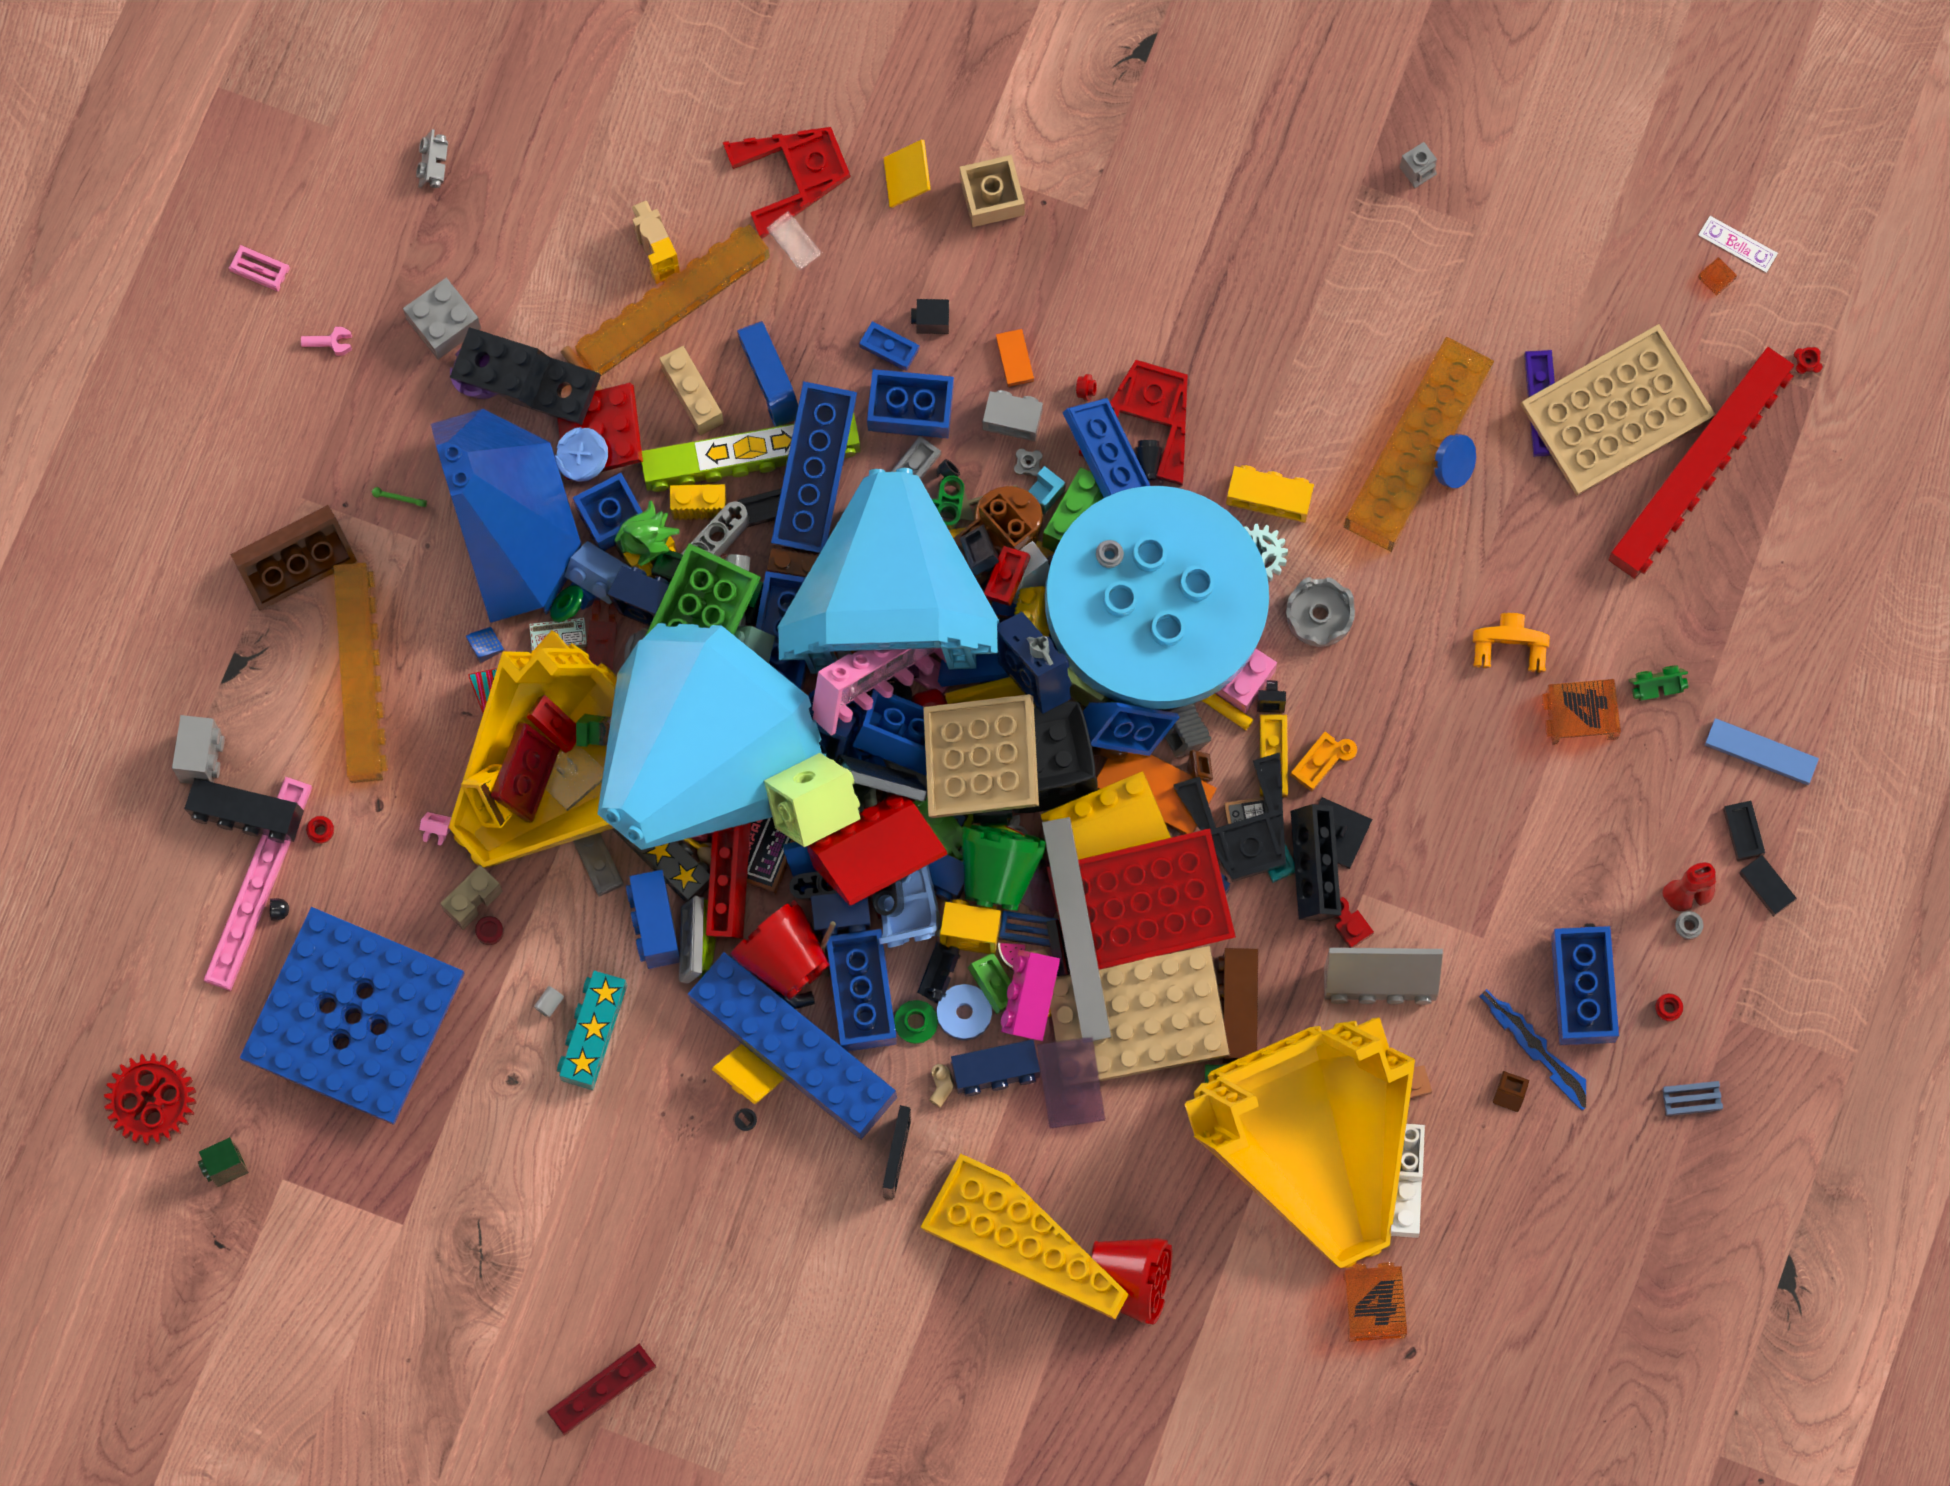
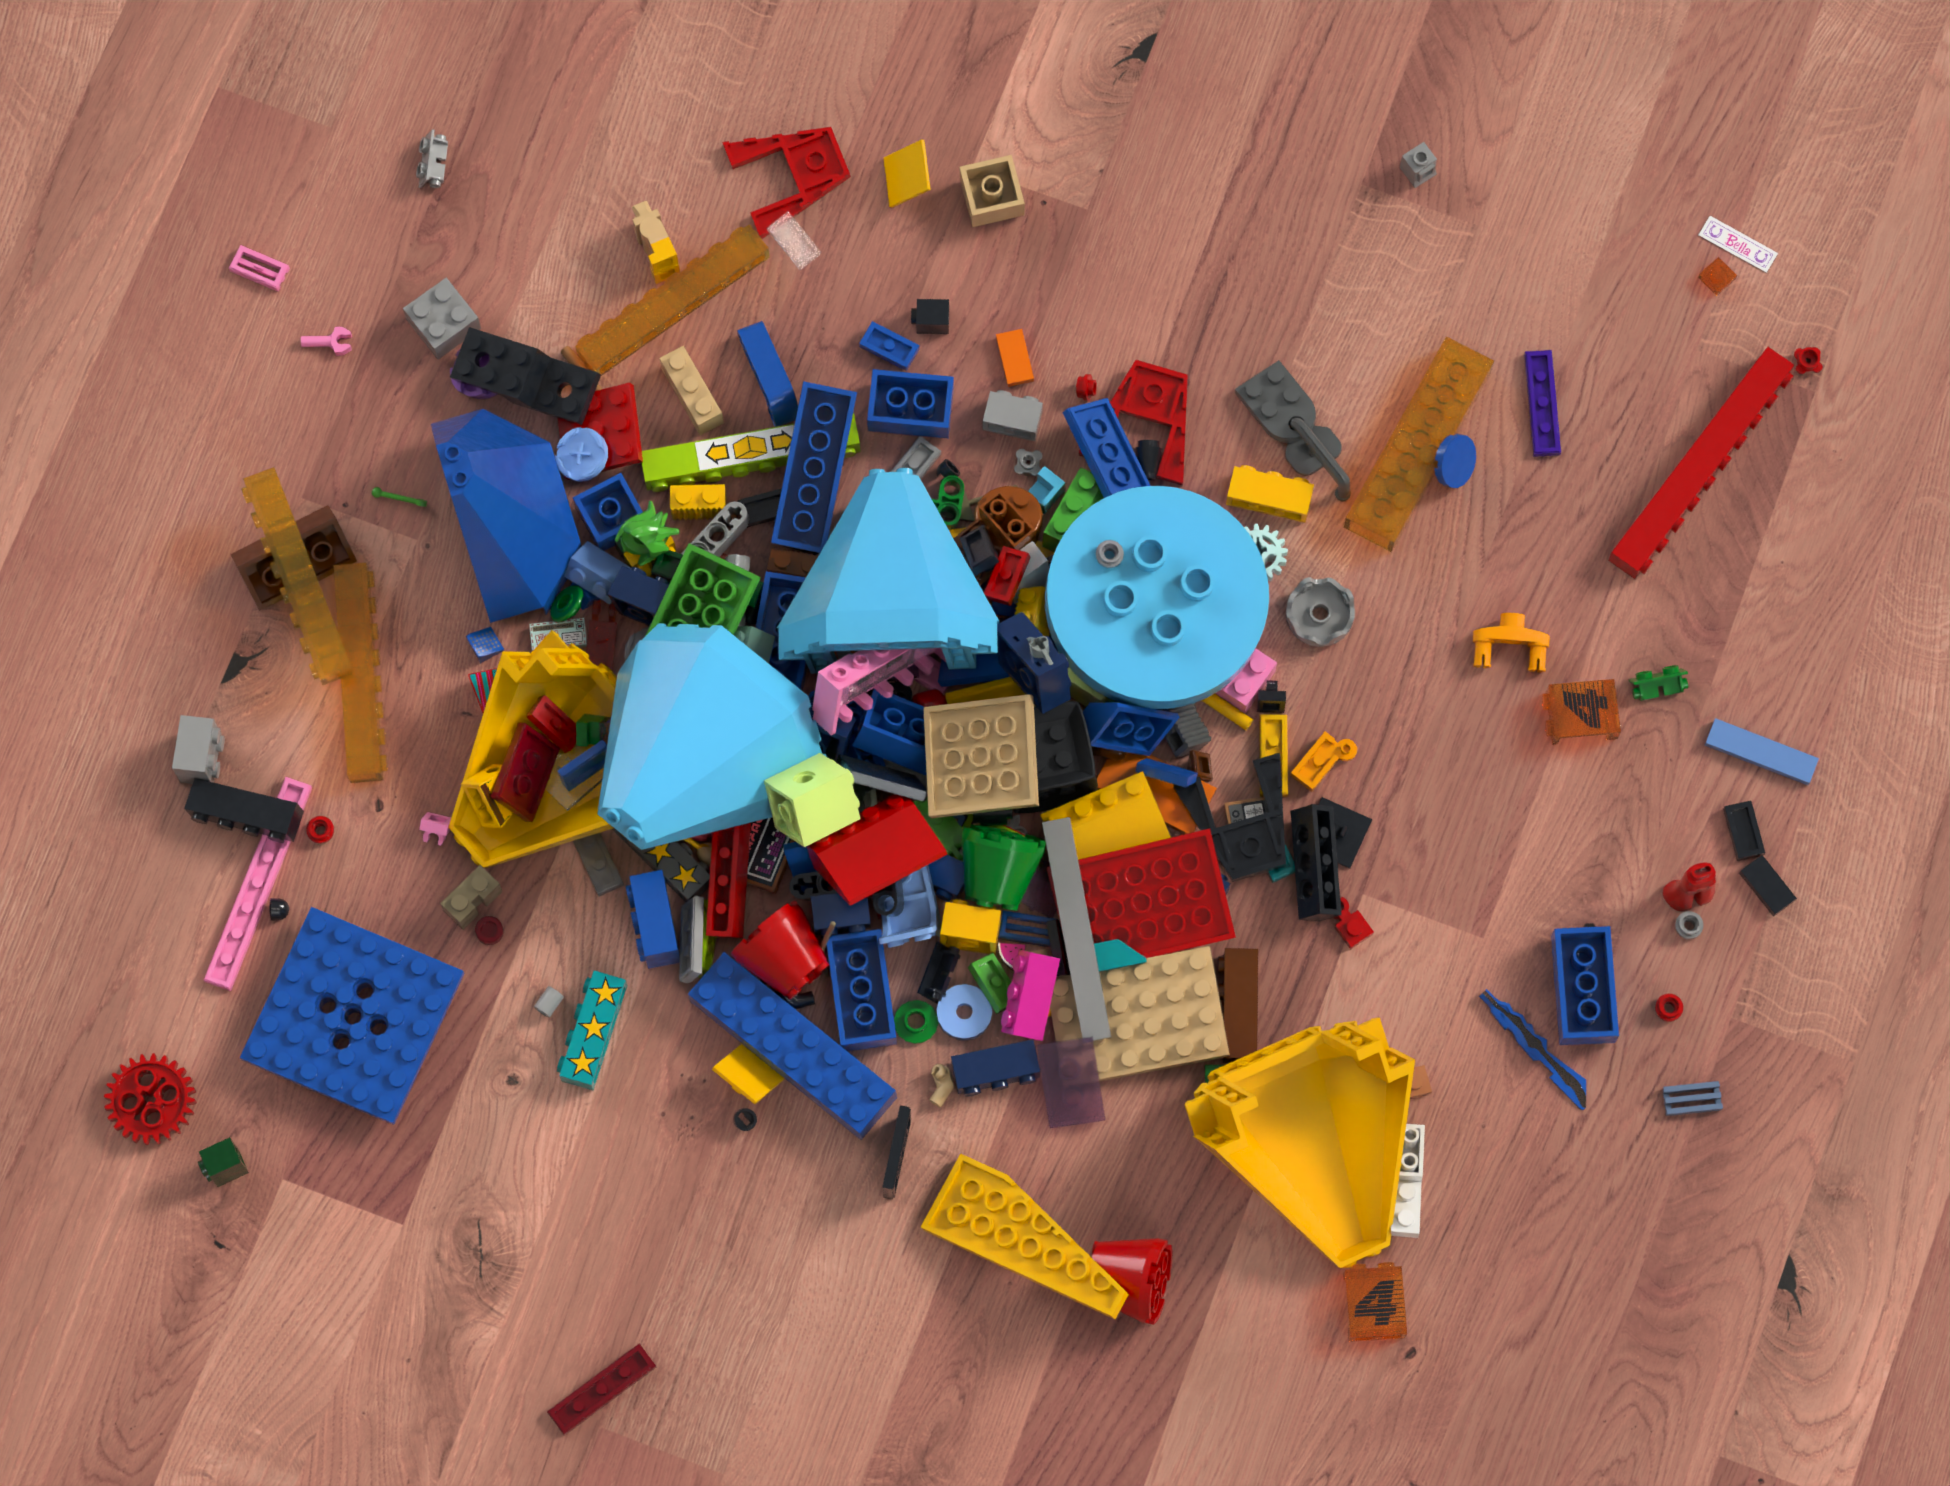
(298, 576): none -> clear yellow brick
(583, 766): none -> blue tile
(1116, 954): none -> teal tile
(1166, 772): none -> blue tile
(1279, 402): none -> dark grey plate
(1382, 975): light grey slope -> none
(1511, 1091): reddish brown slope -> none
(1617, 409): tan plate -> none

